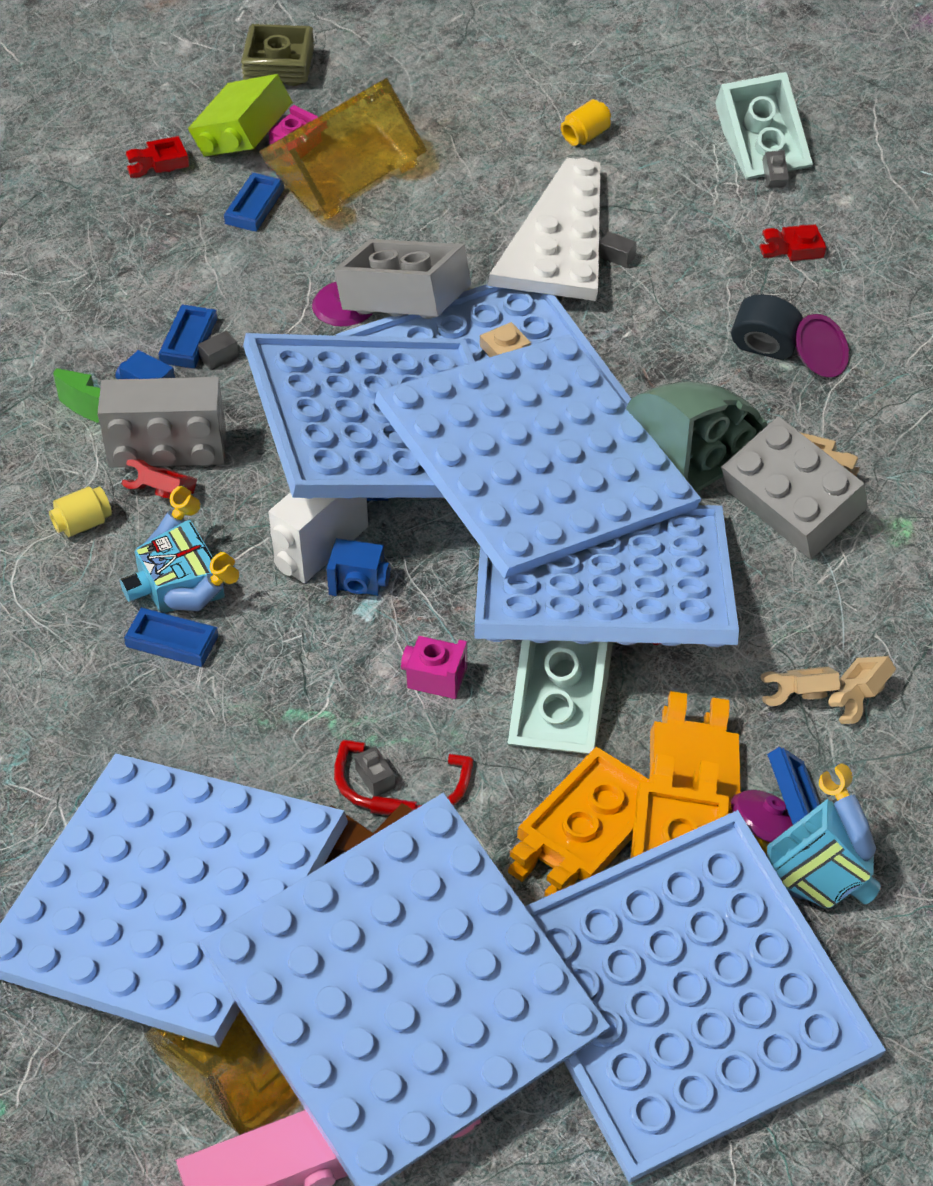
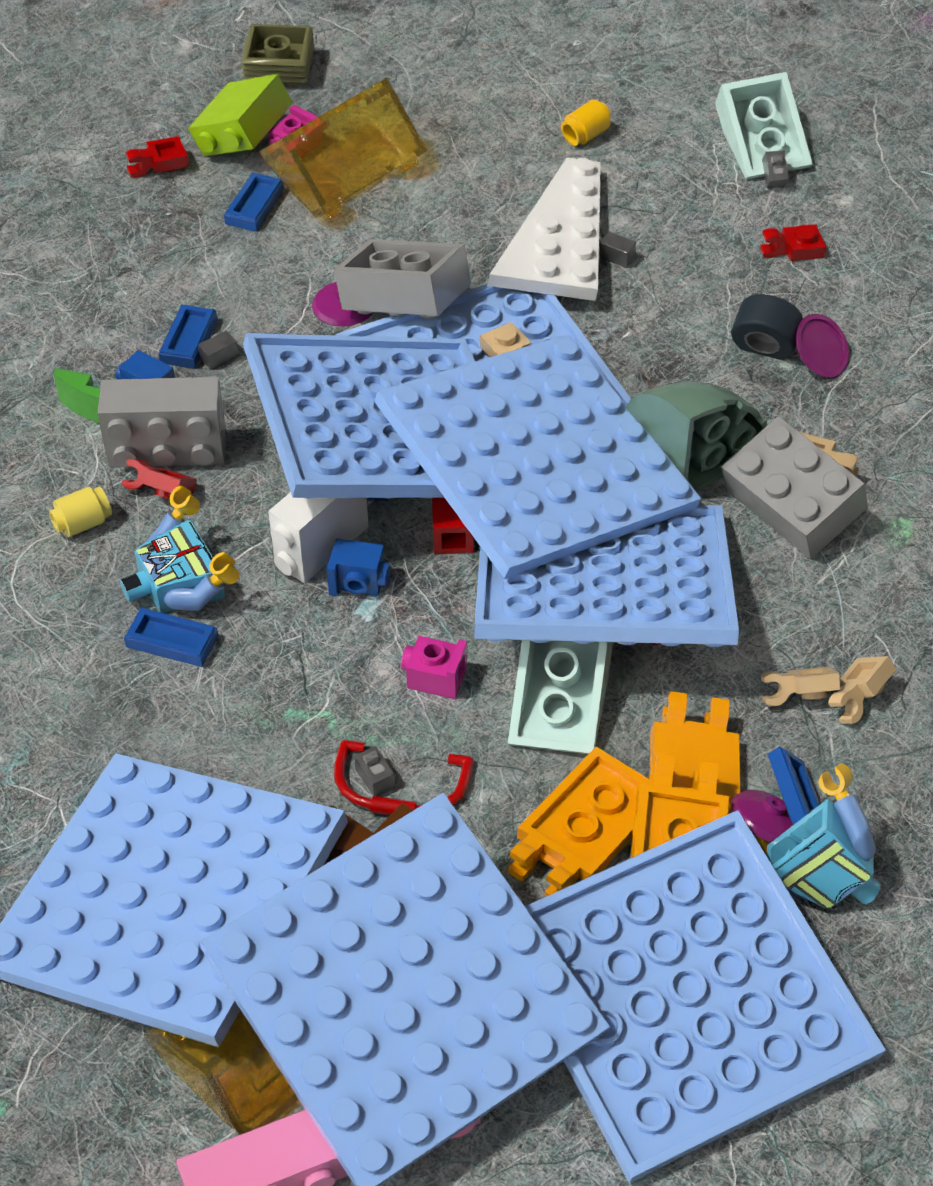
(449, 532): none -> red brick

